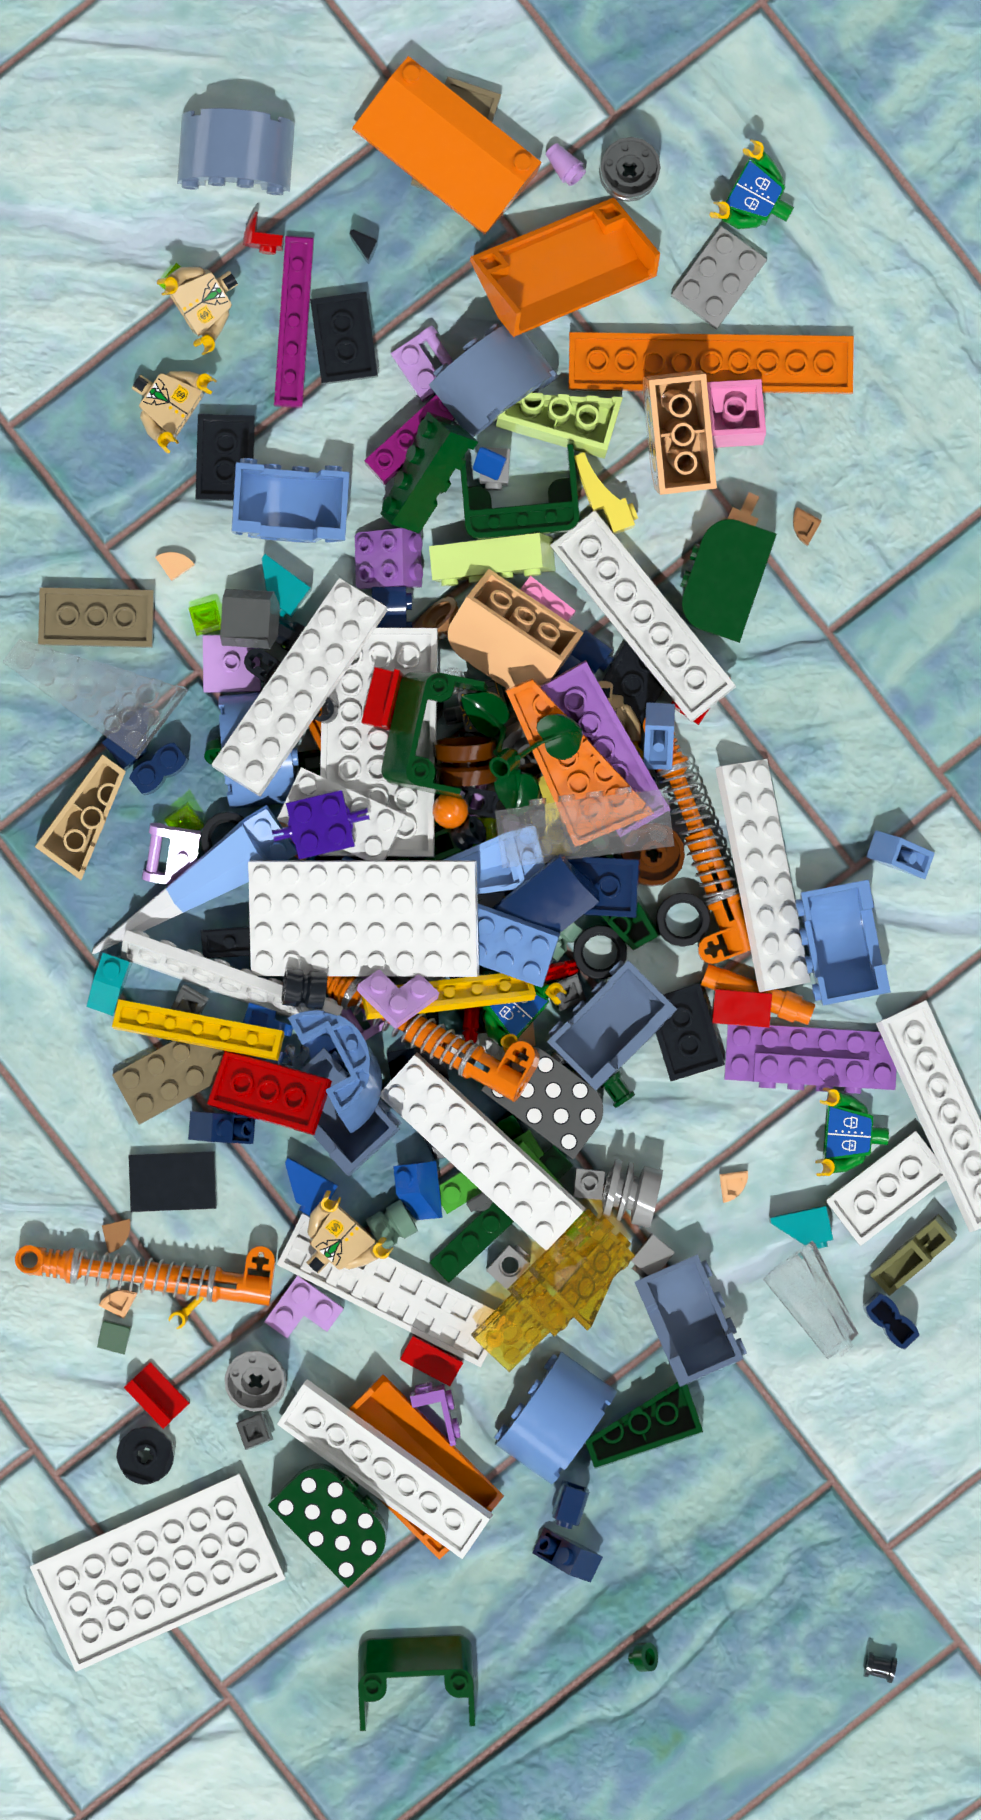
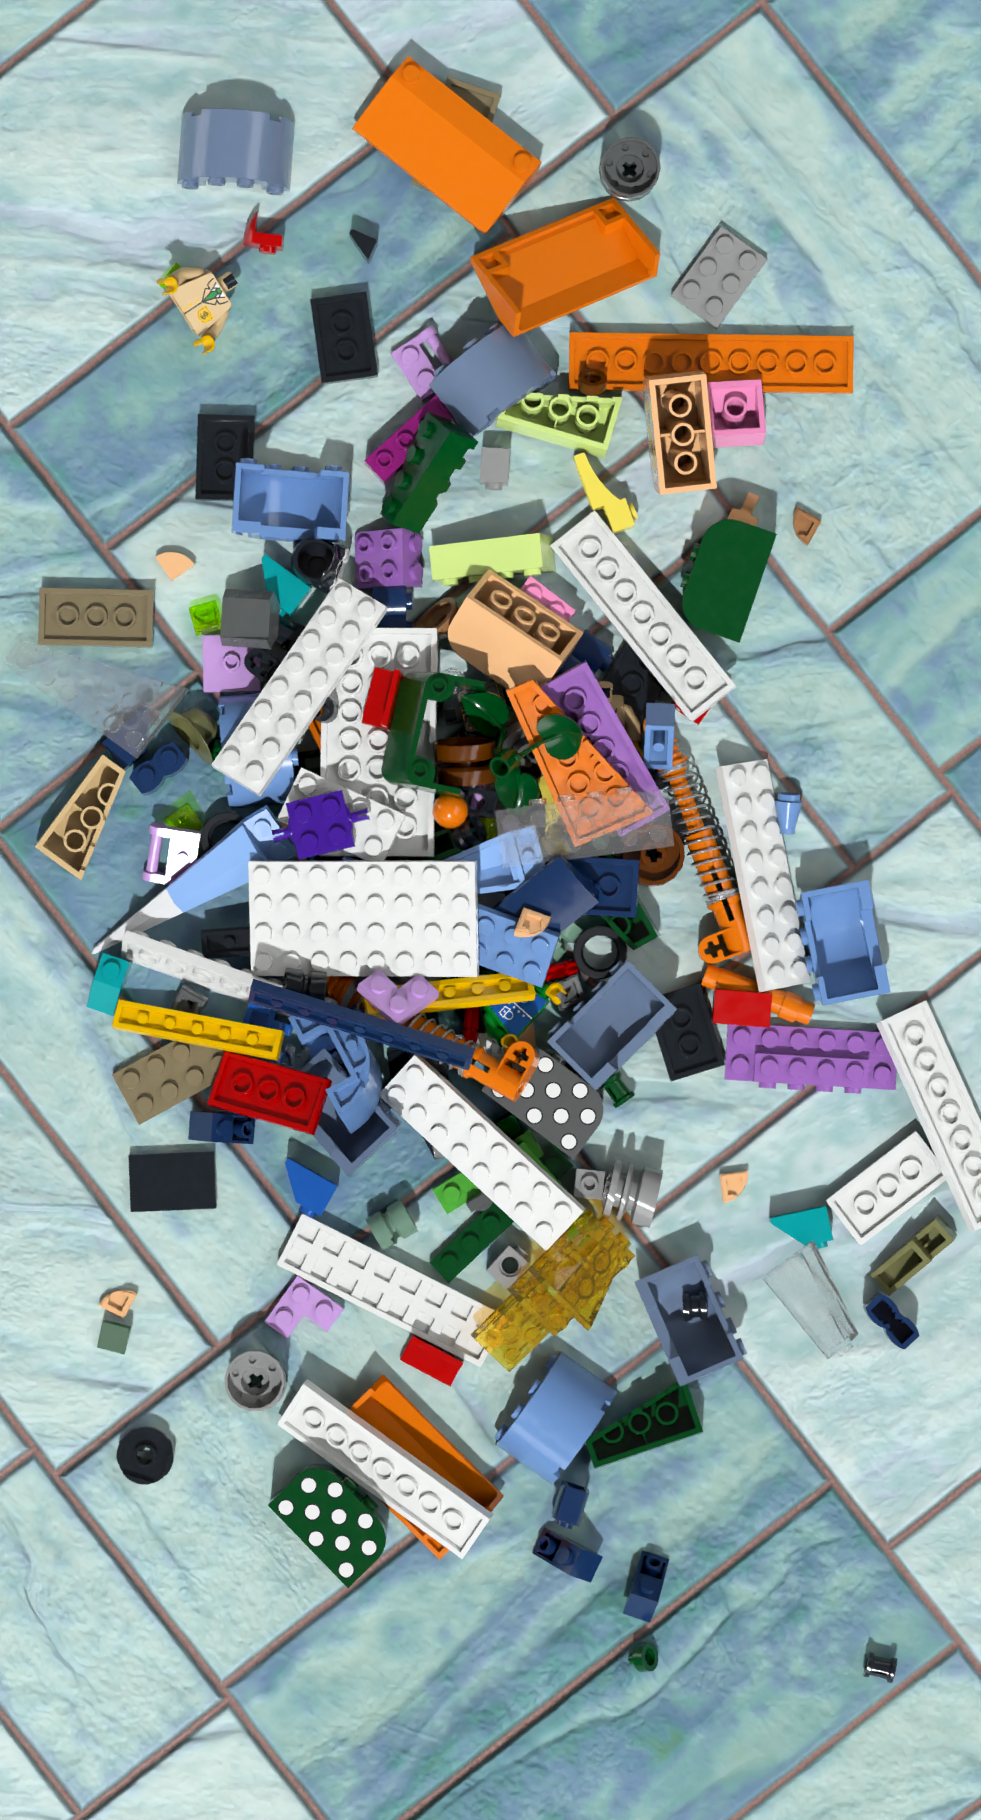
(116, 1234): medium nougat tile -> none
(155, 1275): orange piece -> none
(156, 1395): red panel -> none
(157, 1572): white plate -> none
(170, 403): tan torso -> none
(186, 1311): yellow hand -> none
(195, 729): none -> olive piece
(254, 1431): dark grey tile -> none
(293, 322): magenta tile -> none
(319, 563): none -> black piece
(340, 1238): tan torso -> none
(361, 1024): none -> dark blue tile
(415, 1657): dark green windscreen -> none
(419, 1189): blue slope -> none
(428, 1394): medium lavender bracket -> none
(489, 463): blue slope -> none
(531, 923): none -> light nougat tile
(553, 517): dark green windscreen -> none
(565, 164): lavender cone -> none
(592, 382): none -> reddish brown tile
(646, 1586): none -> dark blue slope
(651, 1256): light grey brick -> none
(690, 899): black tyre -> none
(695, 1306): none -> black wheel
(755, 193): torso -> none
(787, 811): none -> medium blue cone
(847, 1133): torso -> none
(900, 854): medium blue slope -> none

